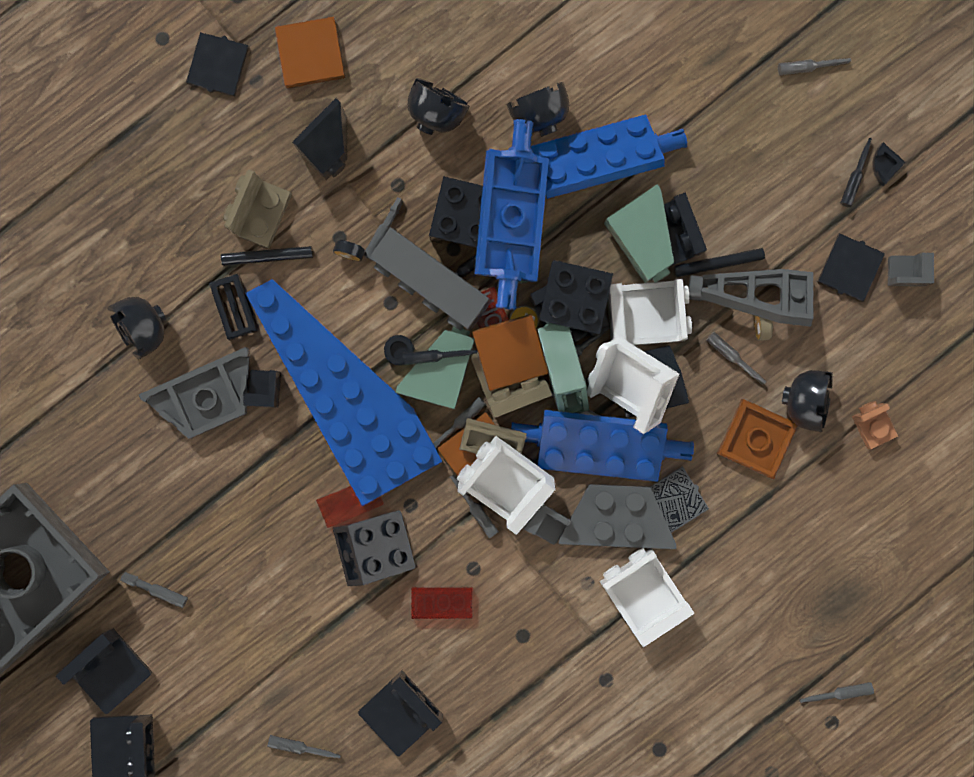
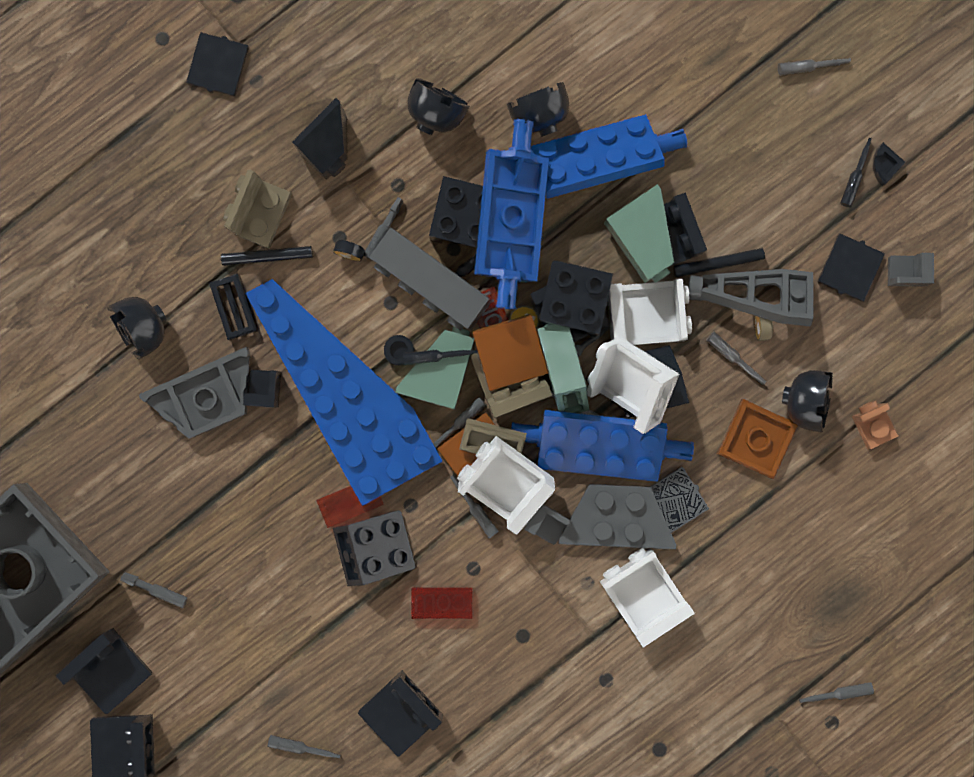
(310, 52): dark orange tile -> none

